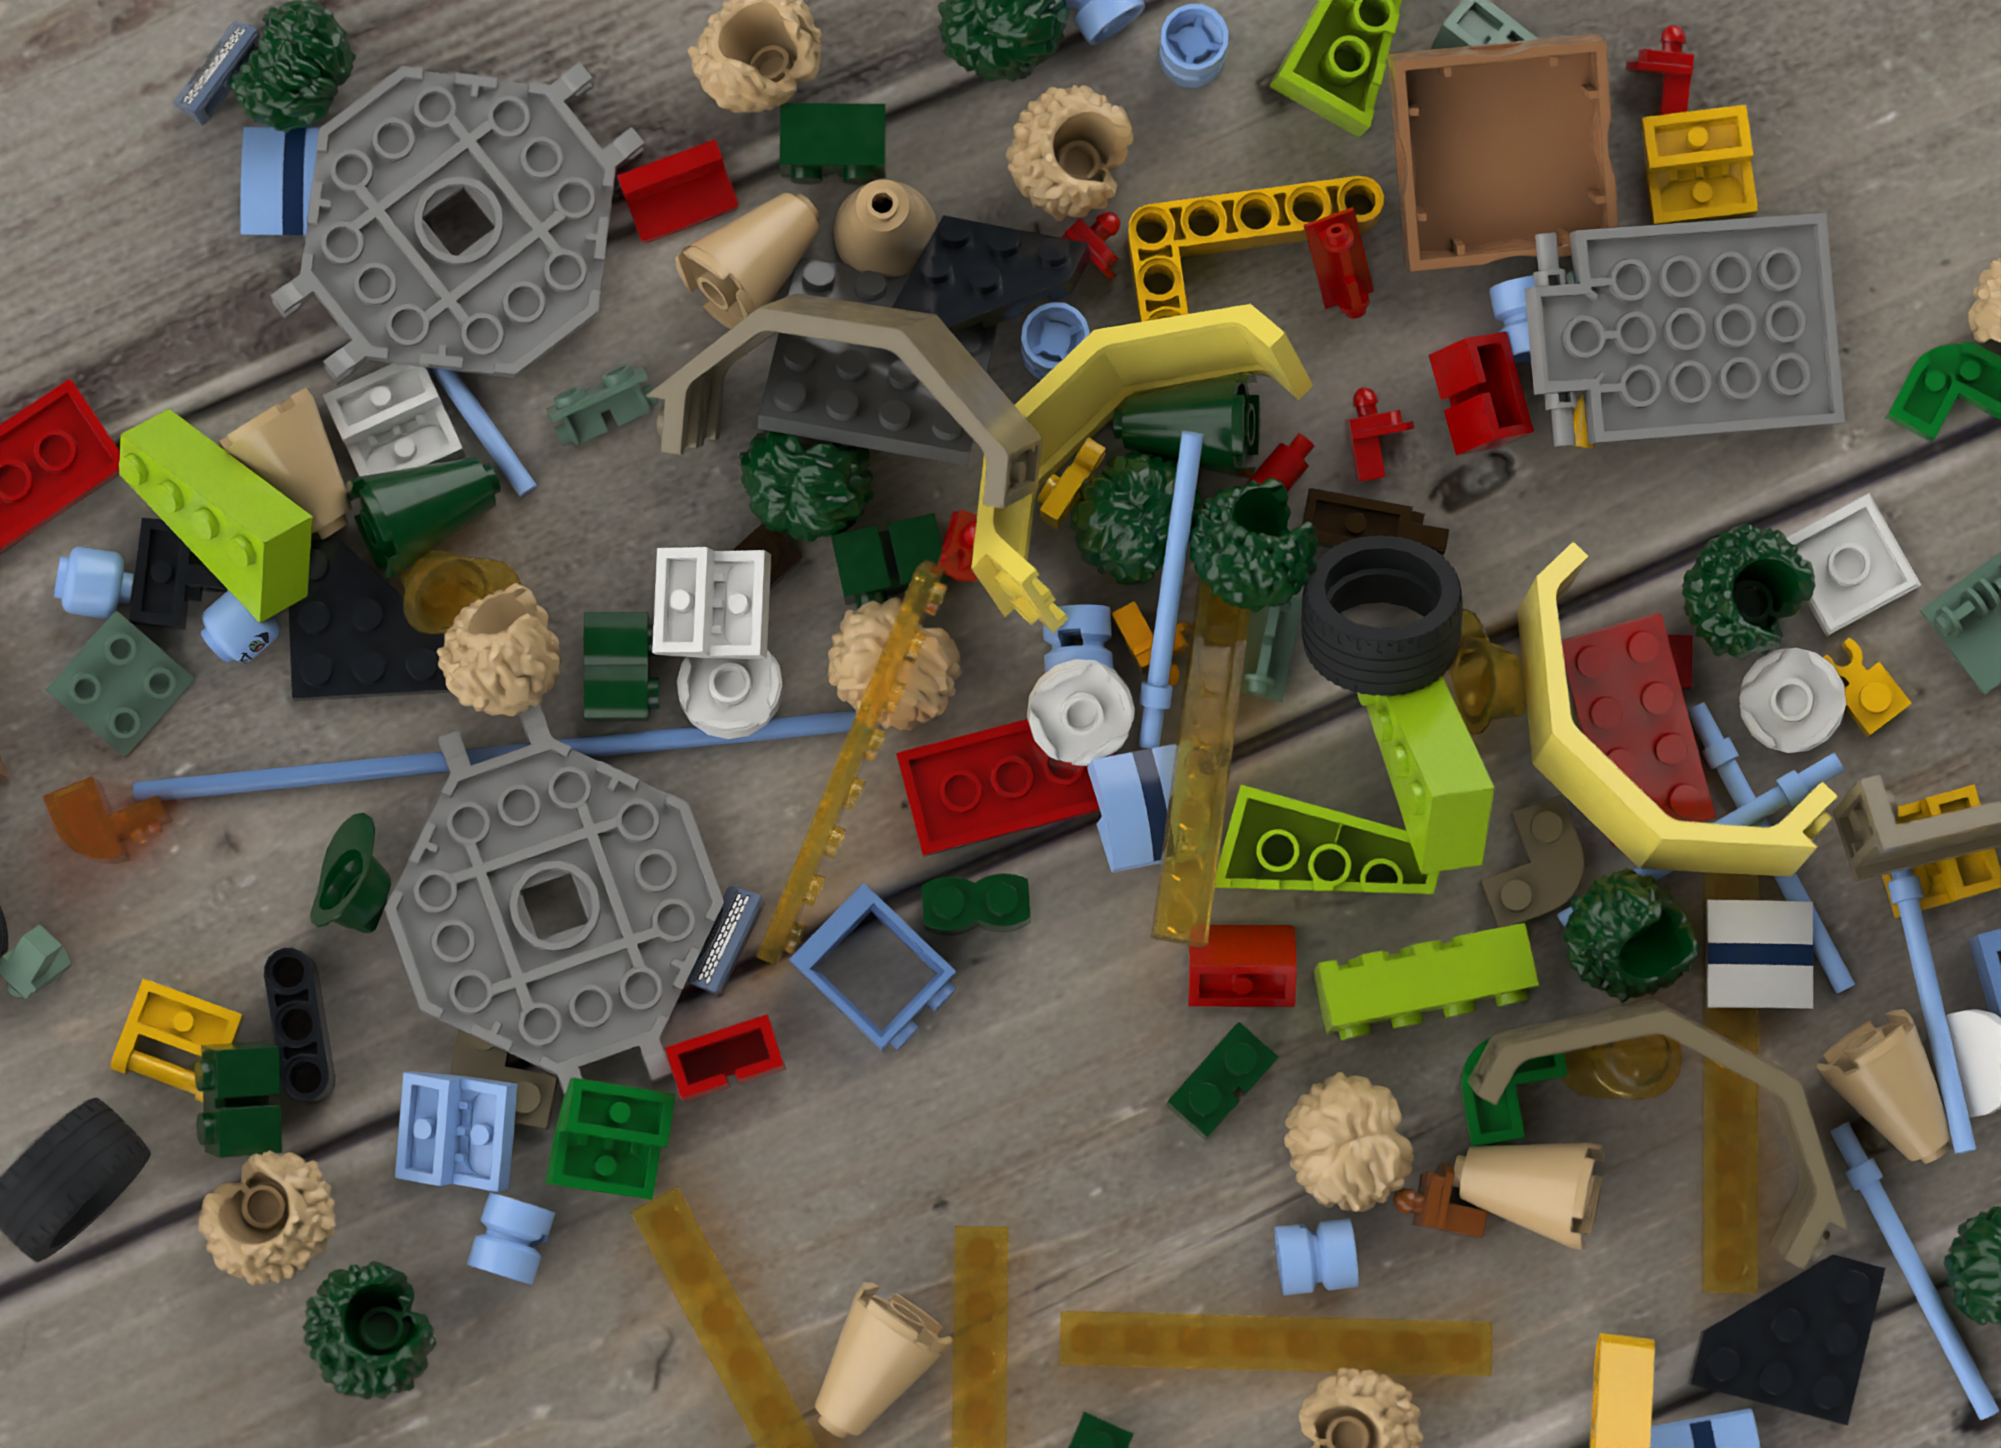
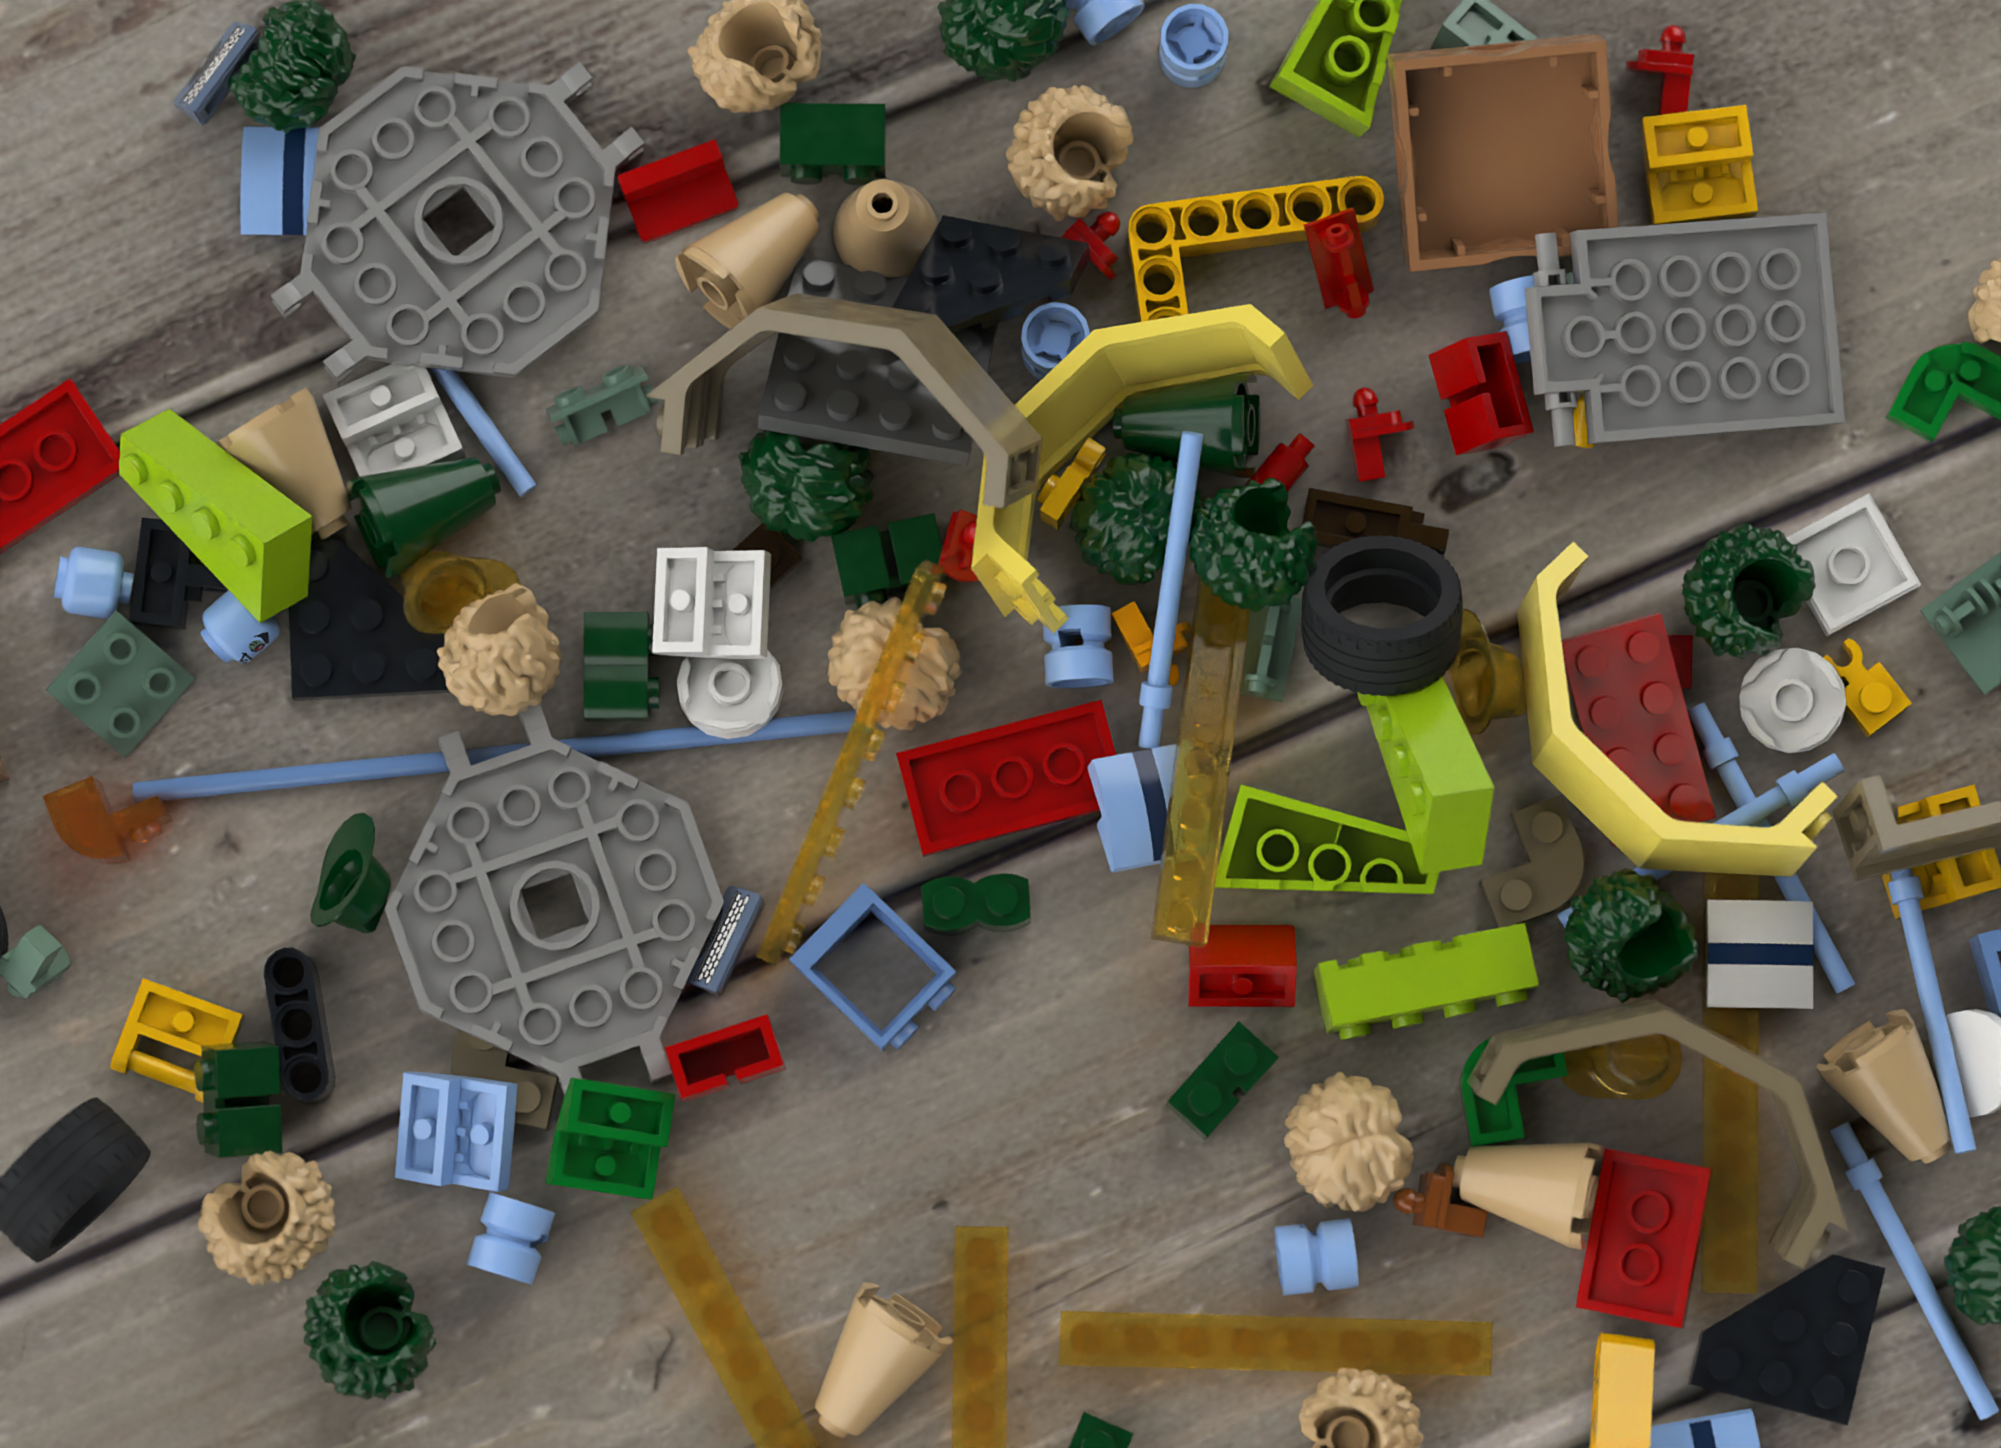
(1080, 711): white tile -> none
(1644, 1238): none -> red plate

